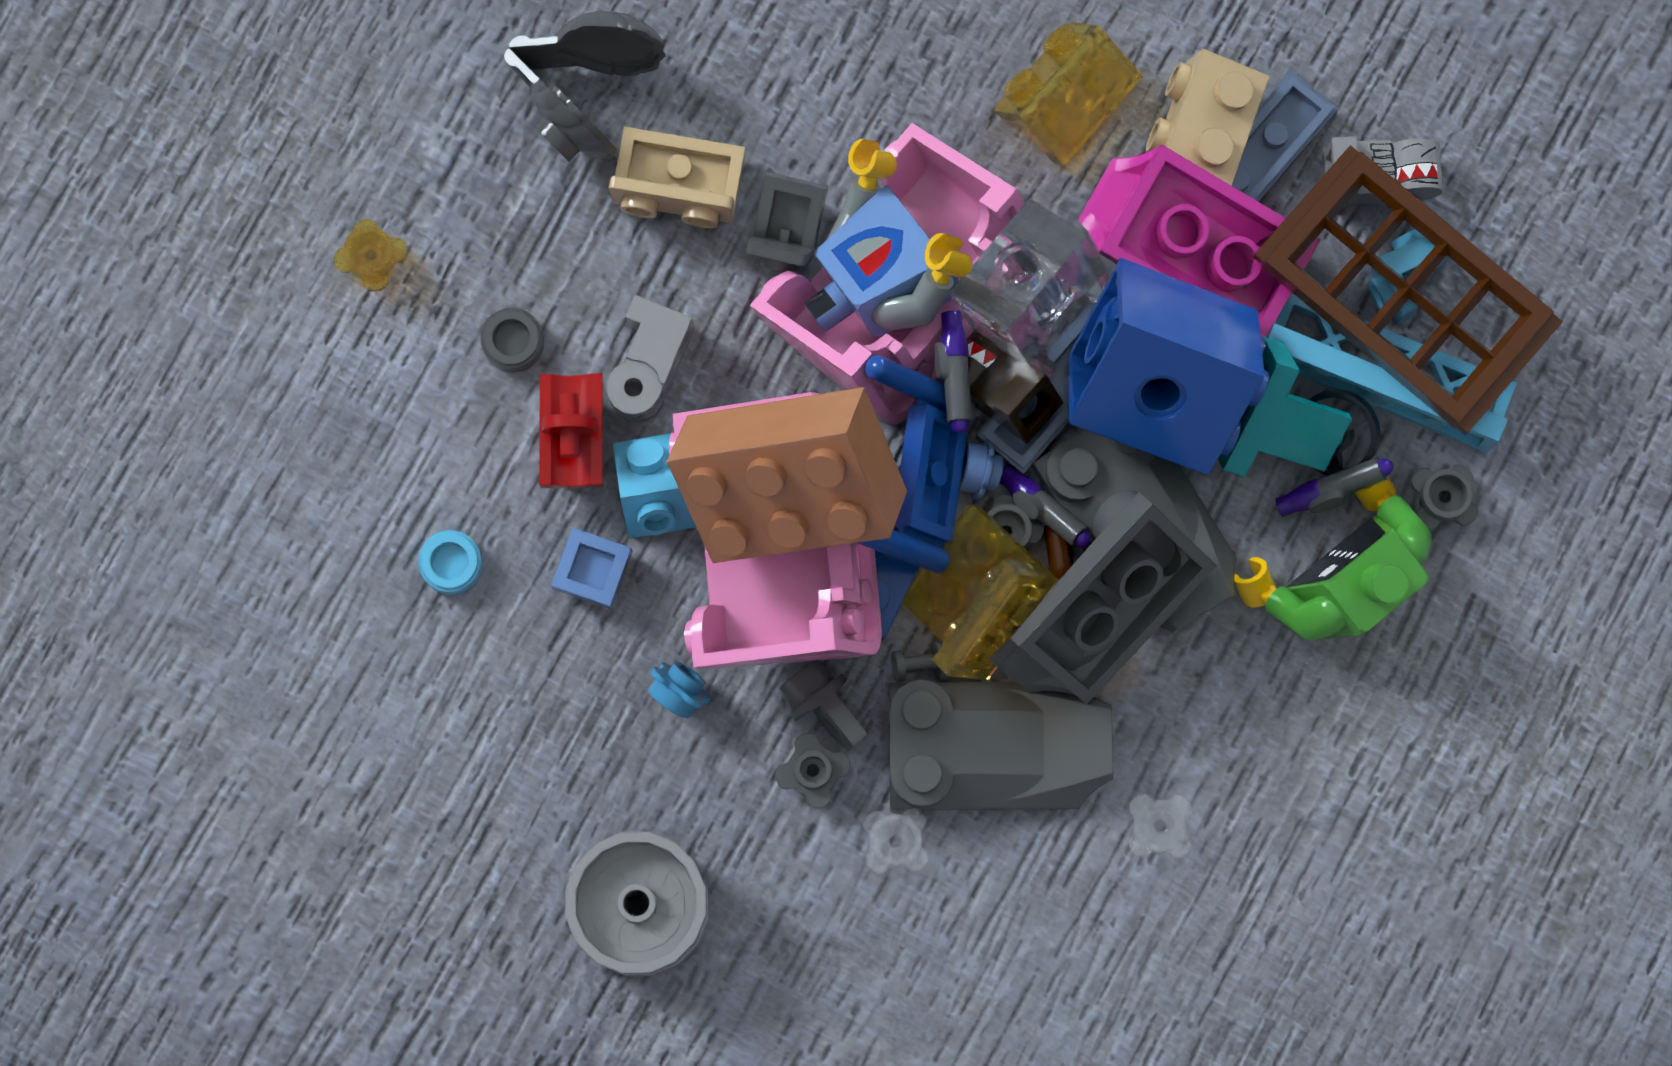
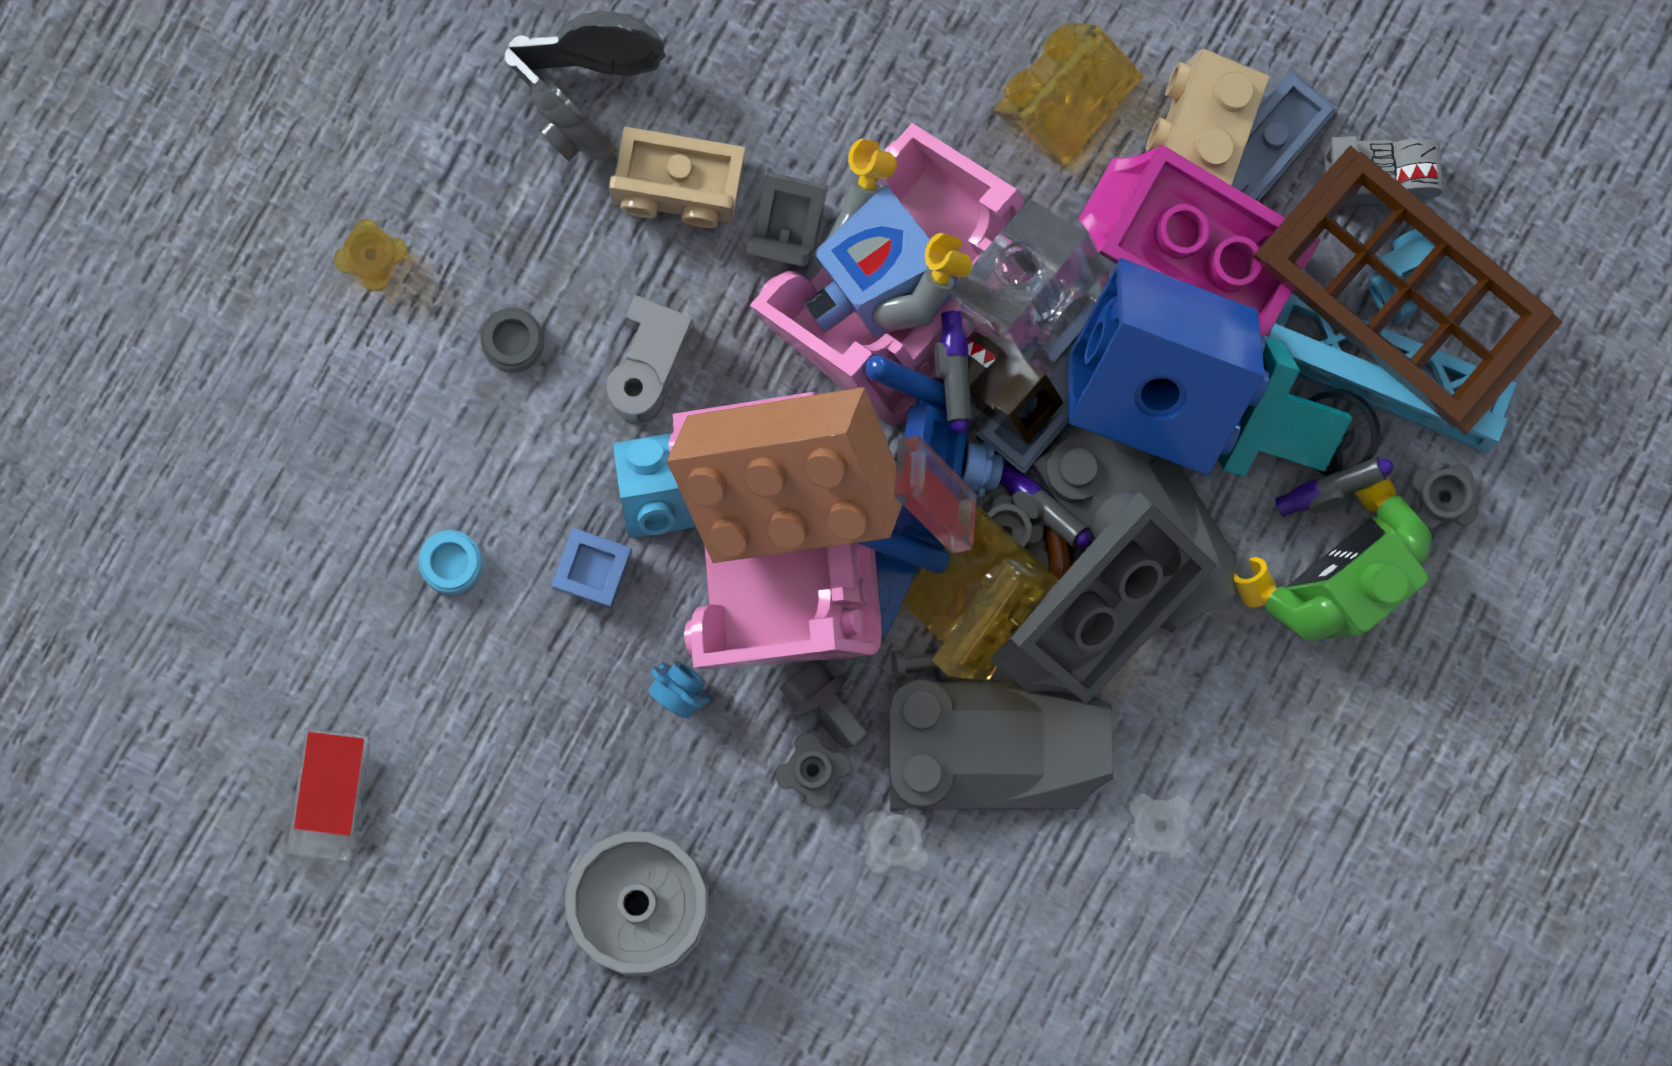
(328, 795): none -> red tile
(571, 431): red hips -> none
(935, 494): none -> clear tile

